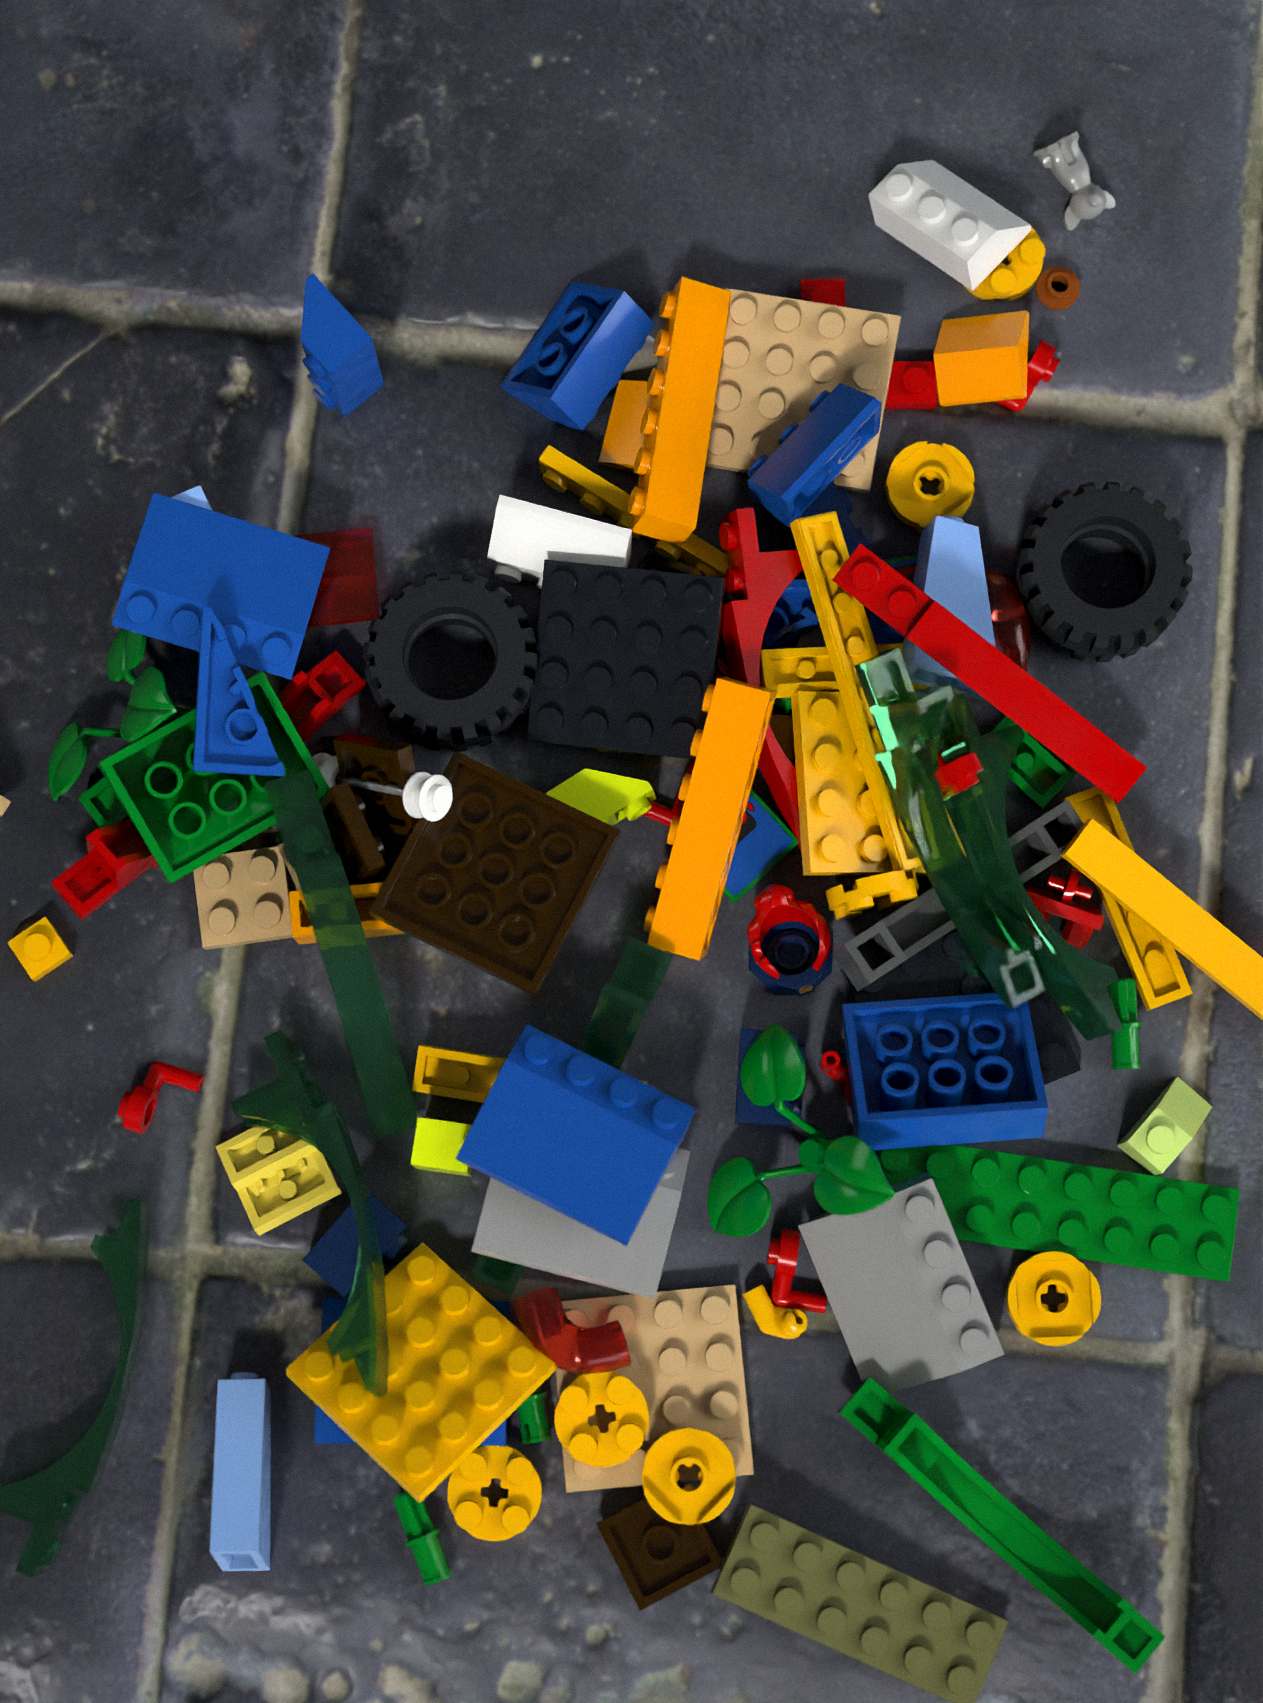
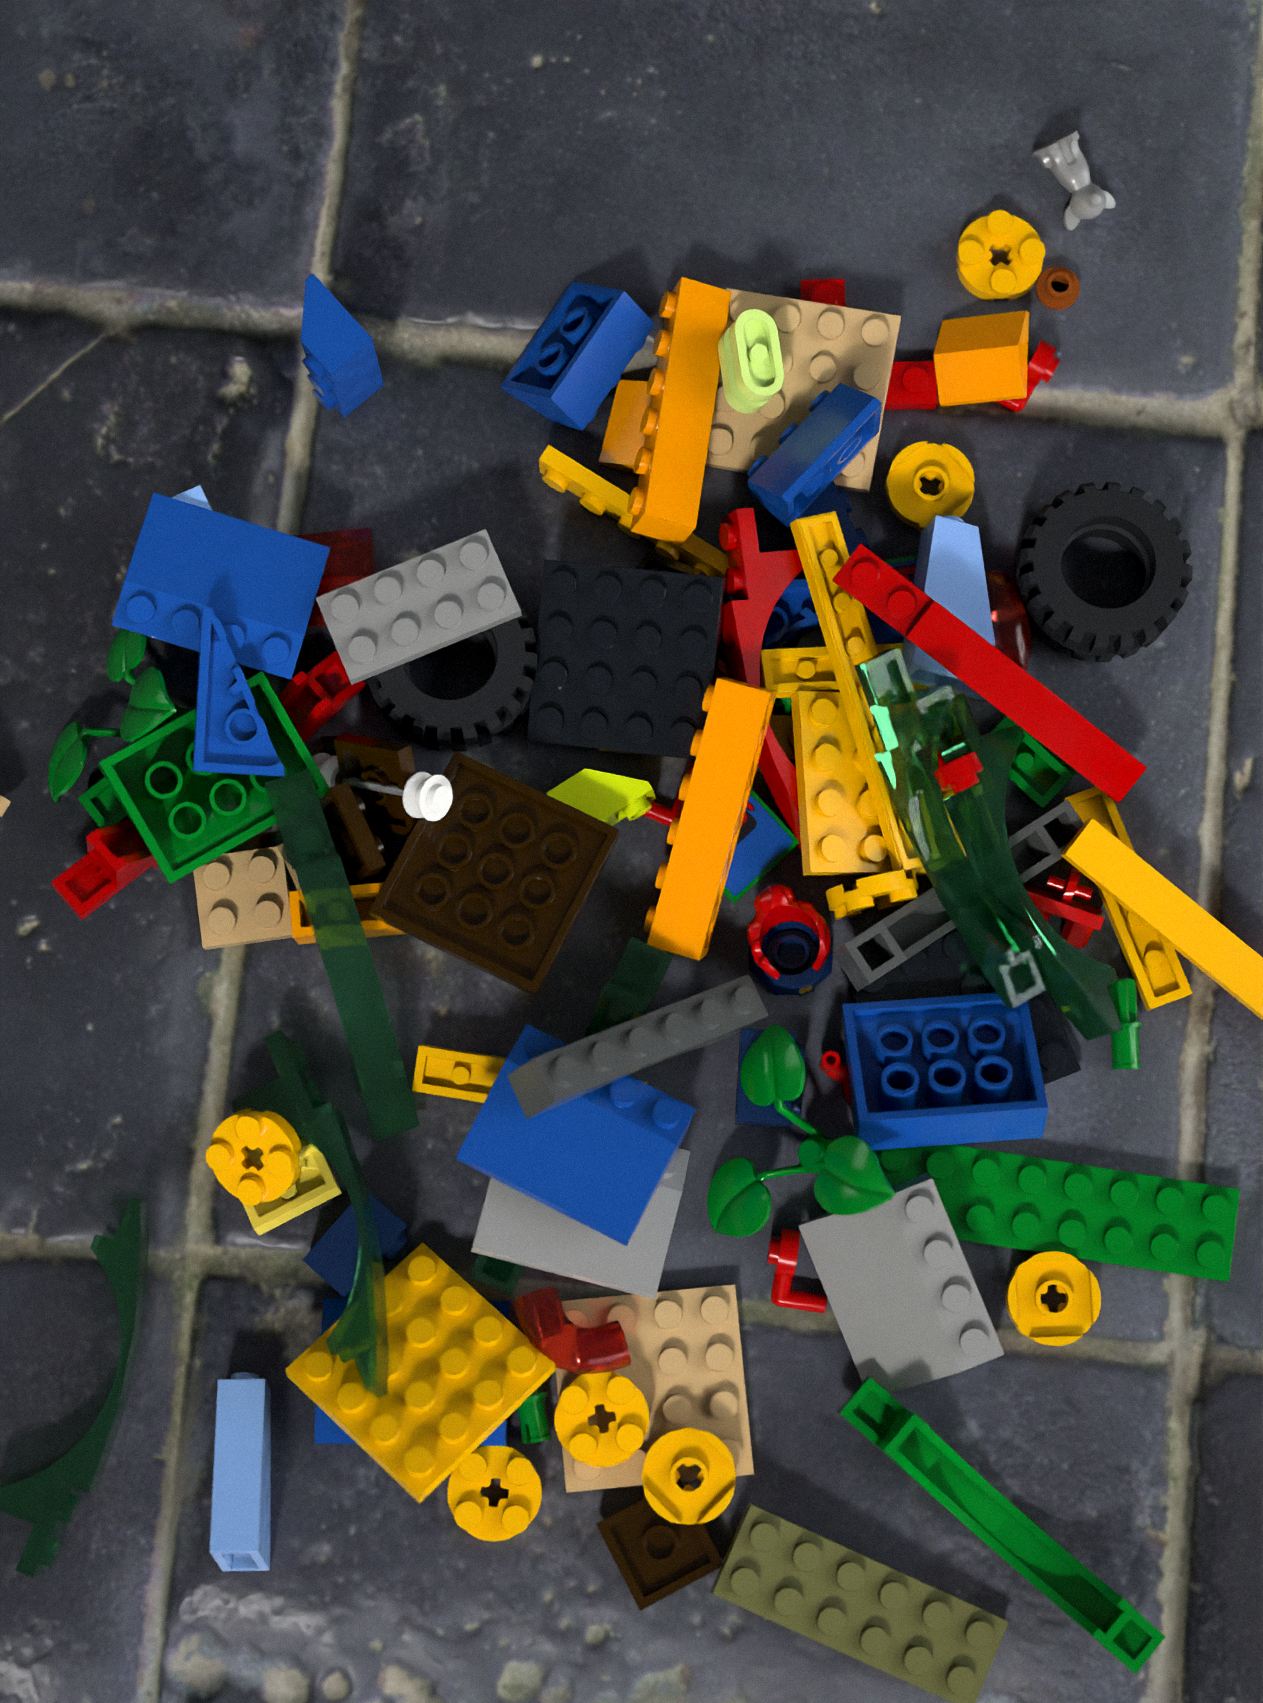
(40, 949): yellow plate -> none
(139, 1106): red plate -> none
(233, 1166): none -> yellow plate
(418, 606): none -> light grey plate
(422, 1538): green axle -> none
(438, 1145): neon yellow brick -> none
(530, 533): white slope -> none
(636, 1044): none -> dark grey arch
(751, 361): none -> yellowish green brick
(774, 1319): yellow arm -> none
(946, 220): white slope -> none
(1165, 1127): yellowish green slope -> none

